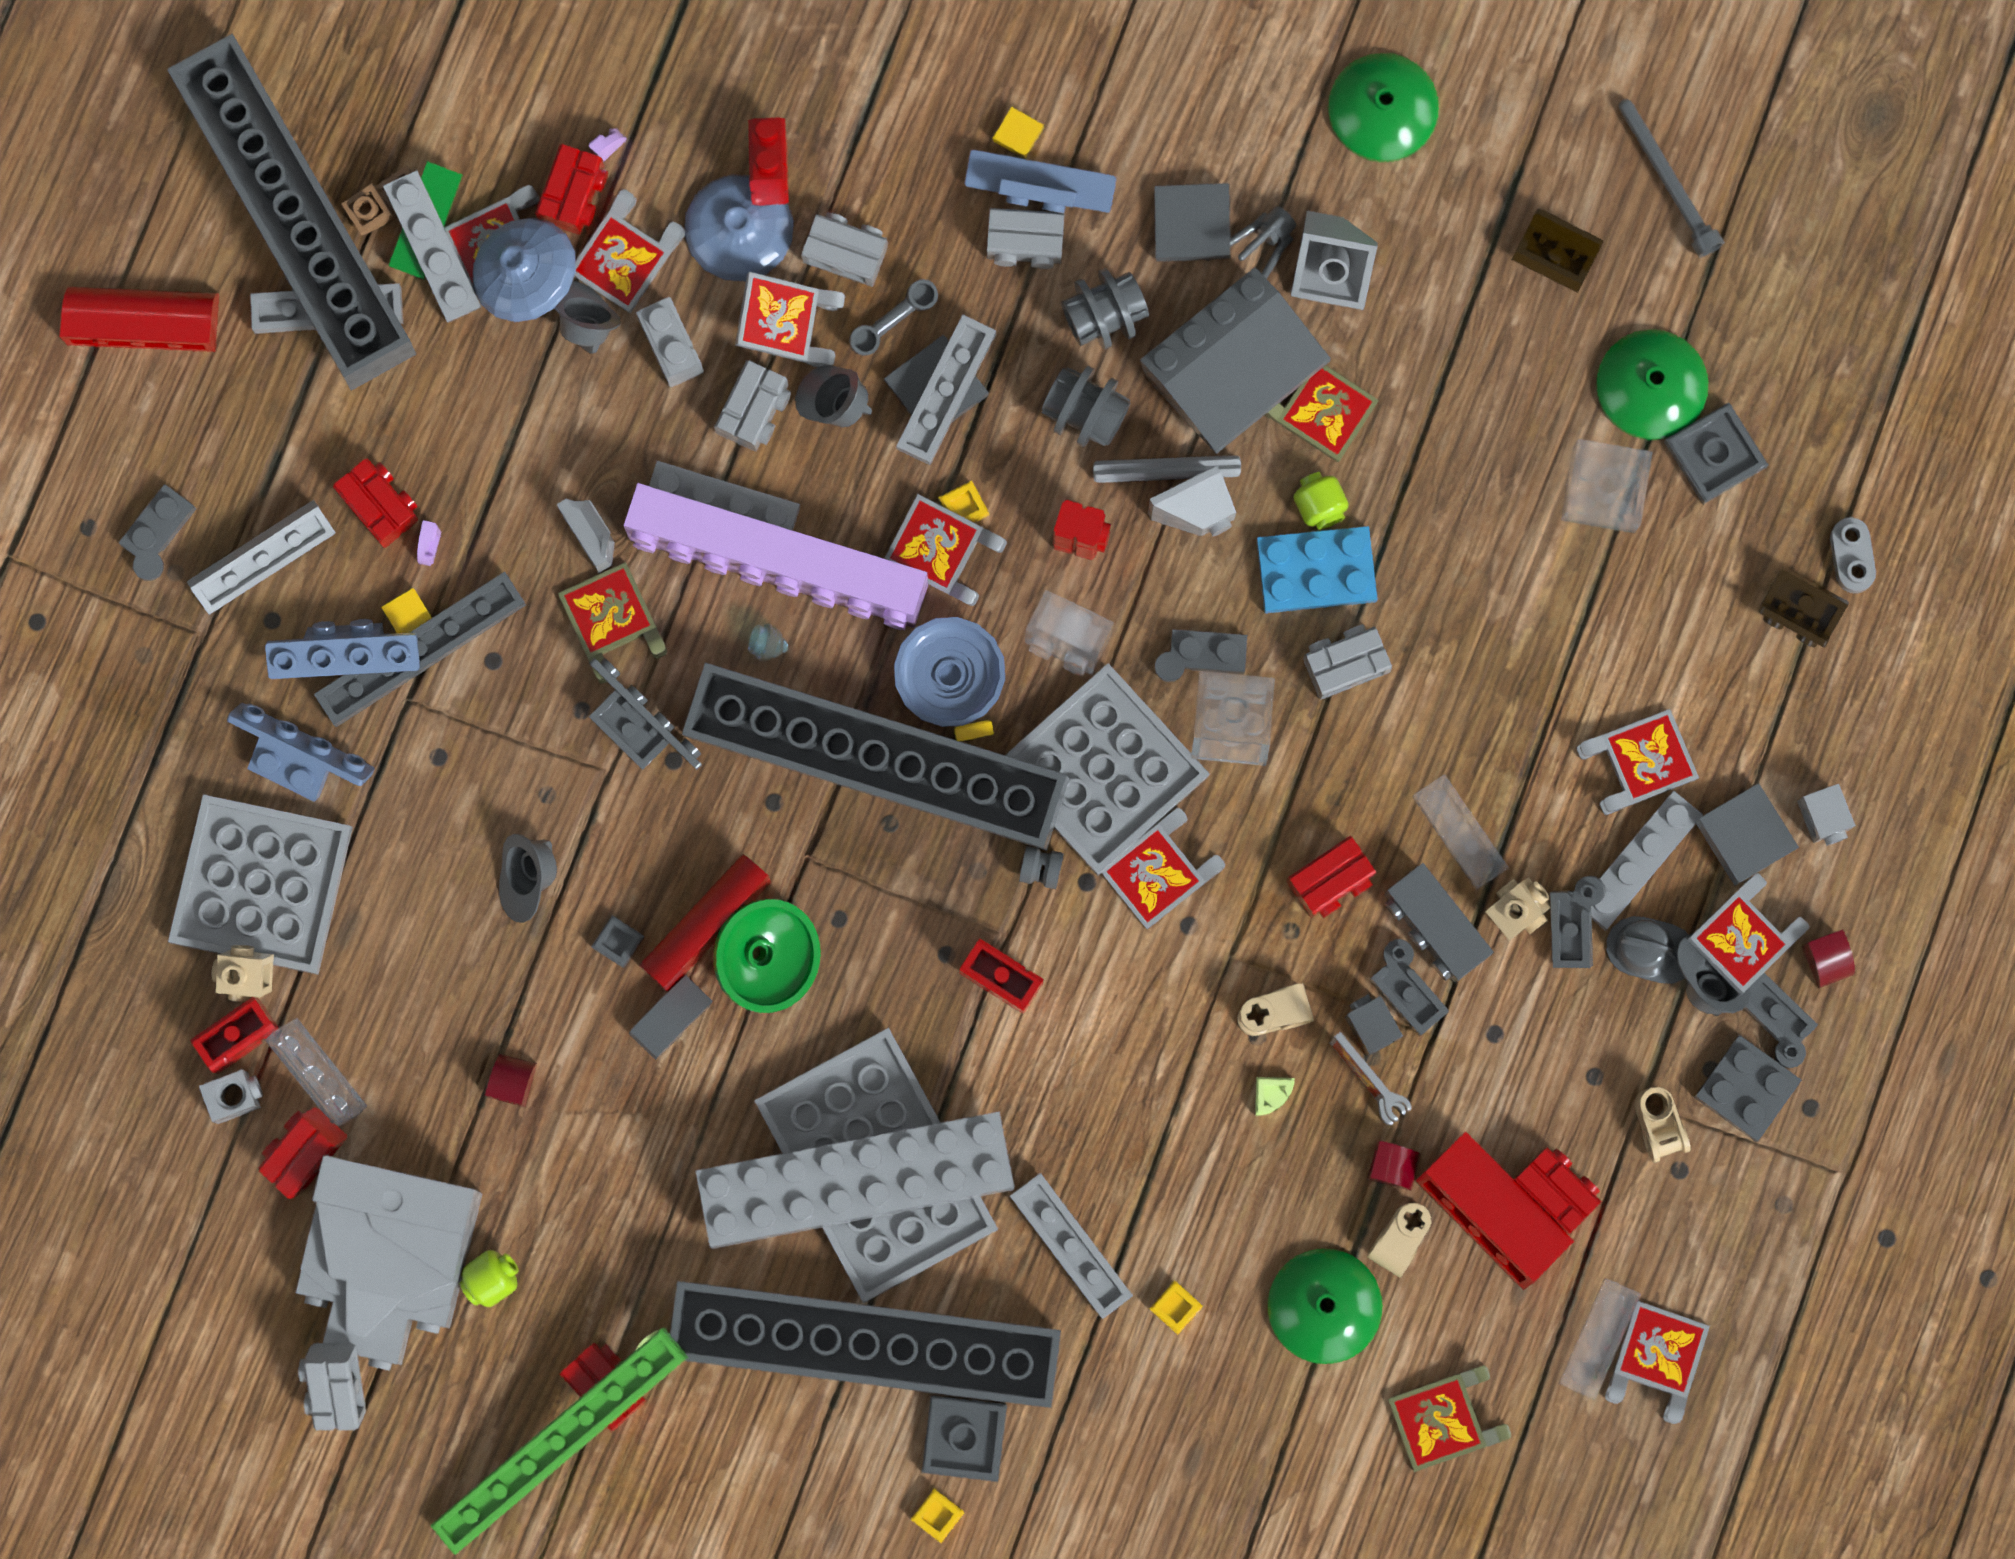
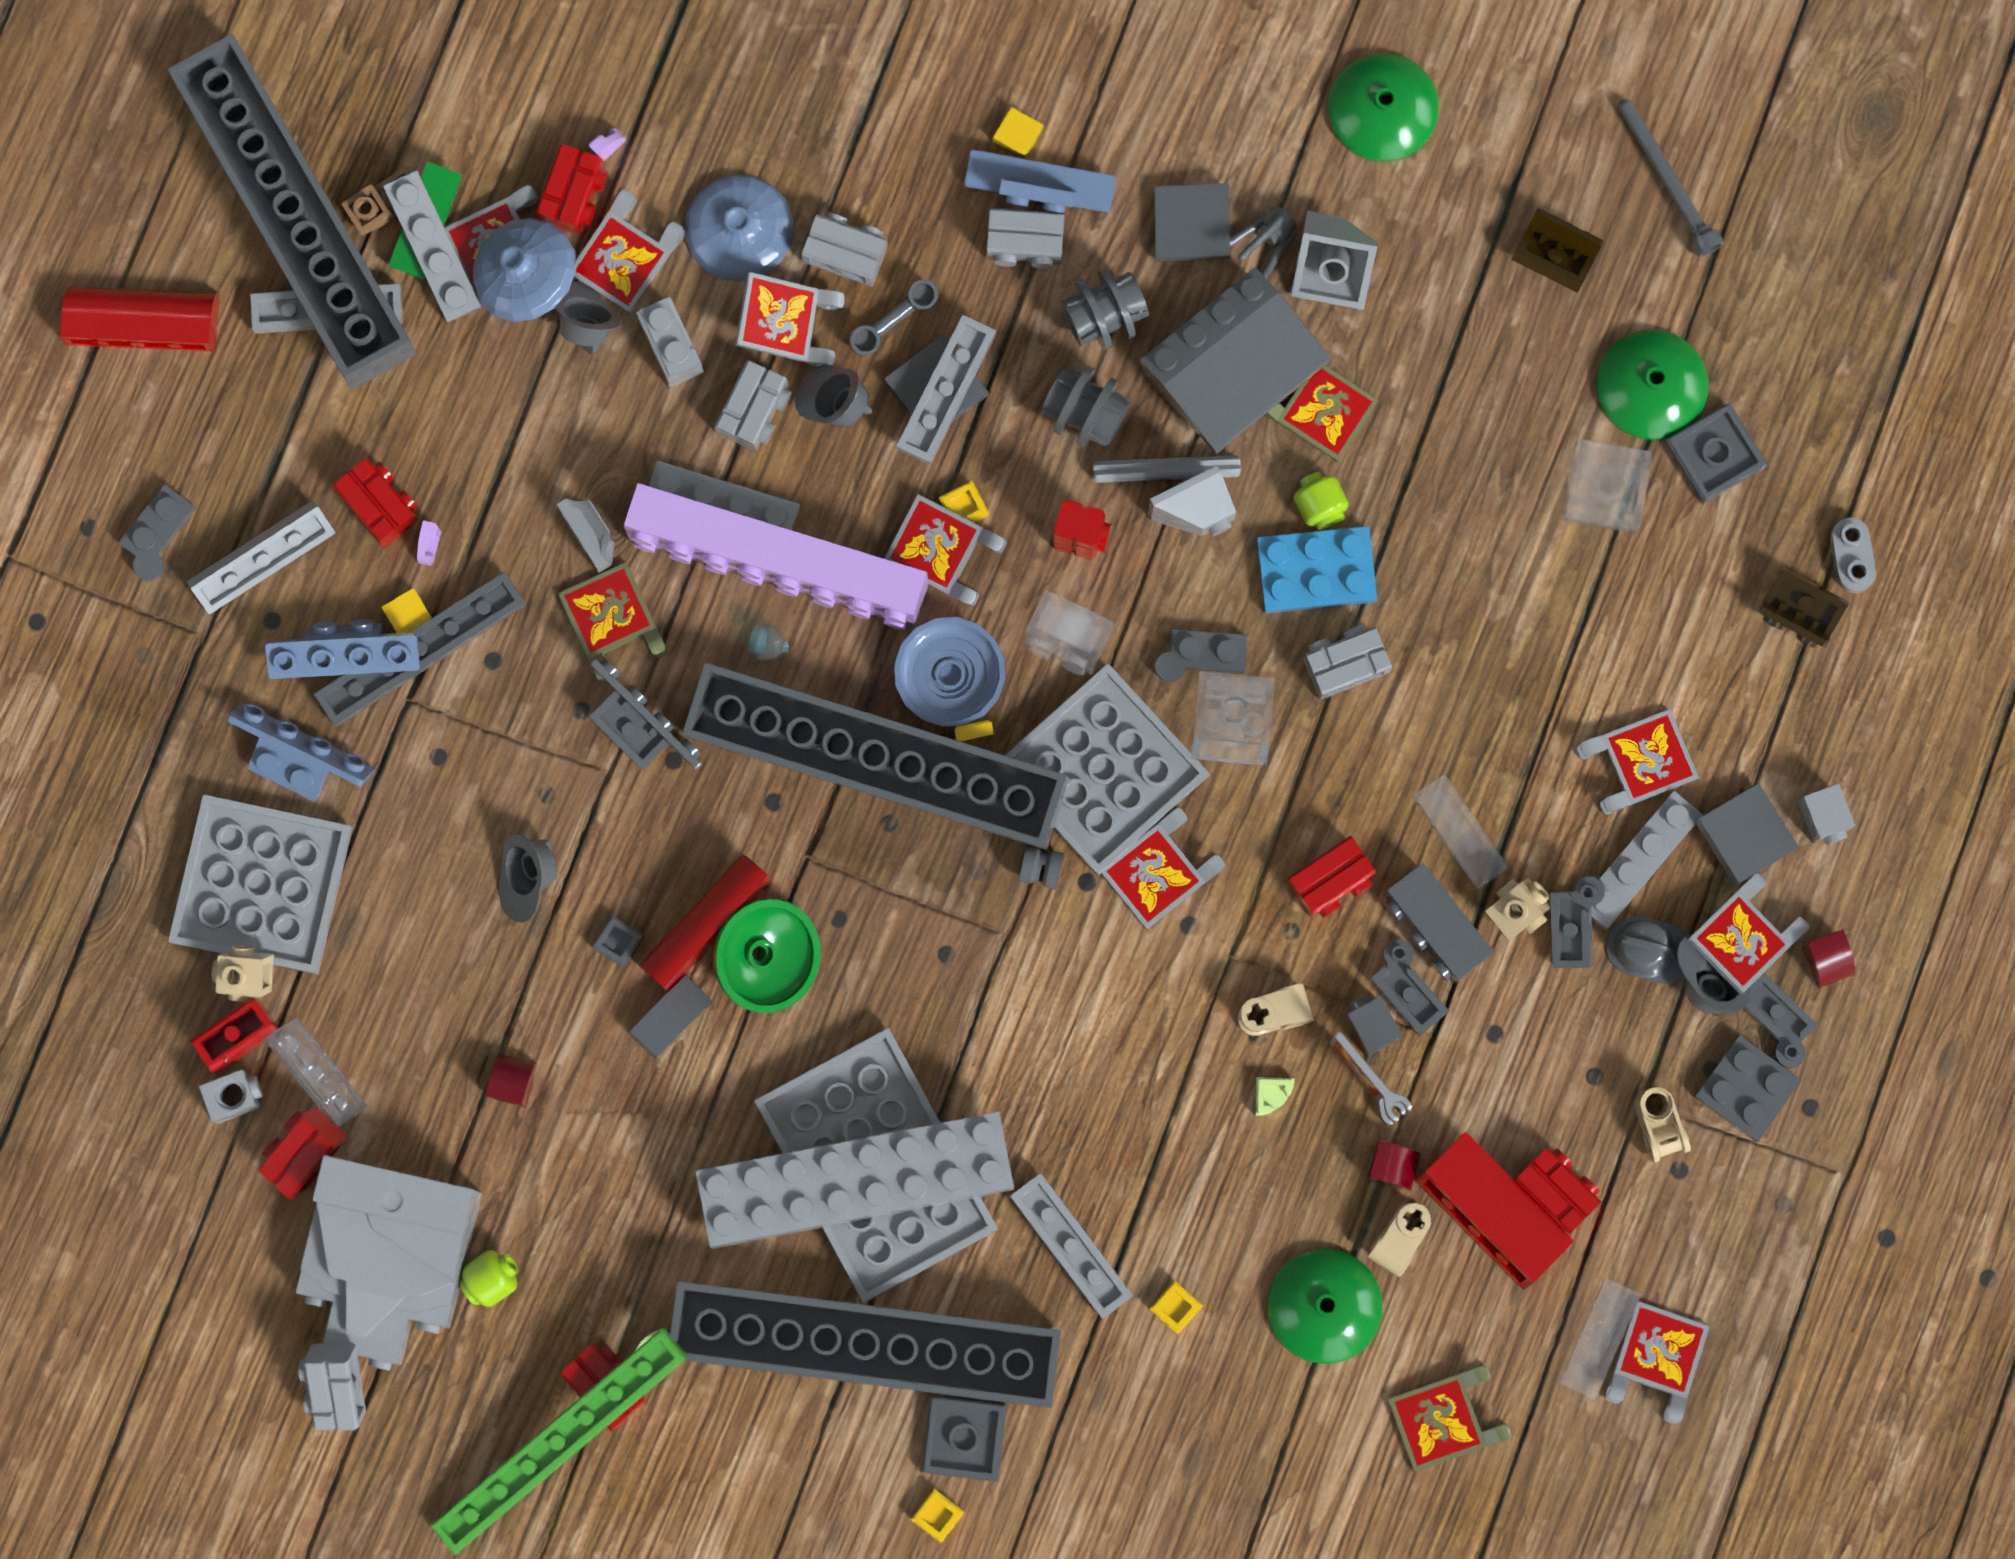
(768, 161): red brick -> none
(1001, 976): red brick -> none

